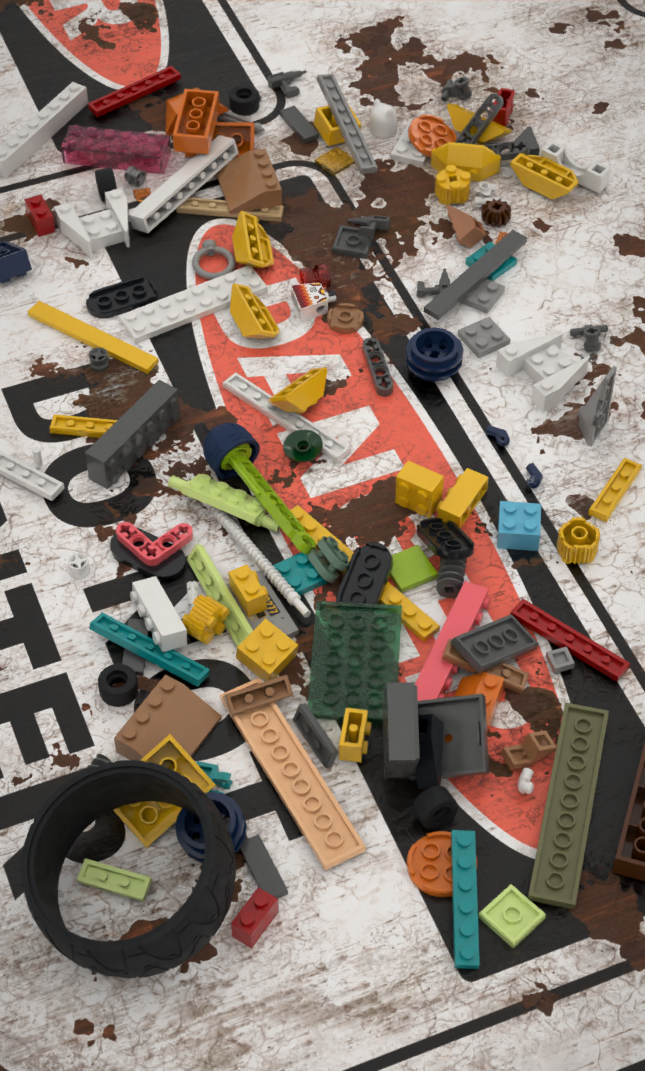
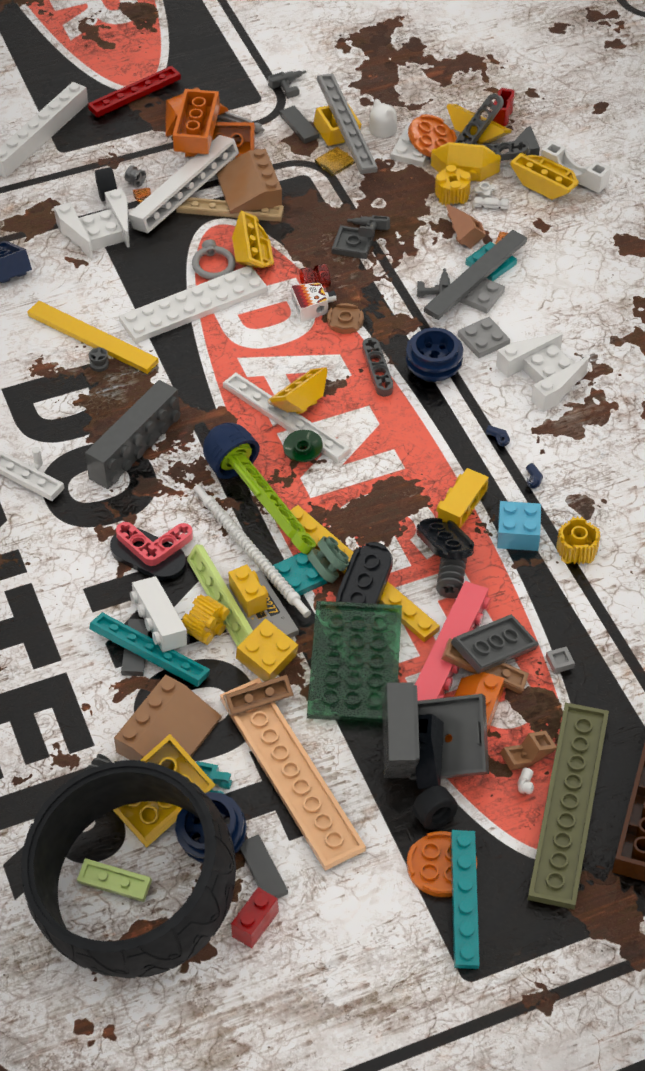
(39, 215): red brick -> none
(80, 426): yellow tile -> none
(81, 561): white wheel -> none
(115, 674): black tyre -> none
(116, 149): clear pink brick -> none
(121, 297): black tile -> none
(192, 593): white axle -> none
(225, 498): yellowish green plate -> none
(244, 100): black tyre -> none
(251, 314): yellow wedge -> none
(315, 735): dark grey tile -> none
(353, 735): yellow brick -> none
(411, 569): lime tile -> none
(419, 489): yellow brick -> none
(459, 87): dark grey piece -> none
(496, 213): reddish brown gear -> none
(512, 916): yellowish green tile -> none
(577, 643): red plate -> none
(592, 336): dark grey piece -> none
(597, 409): light grey wedge -> none
(615, 489): yellow tile -> none

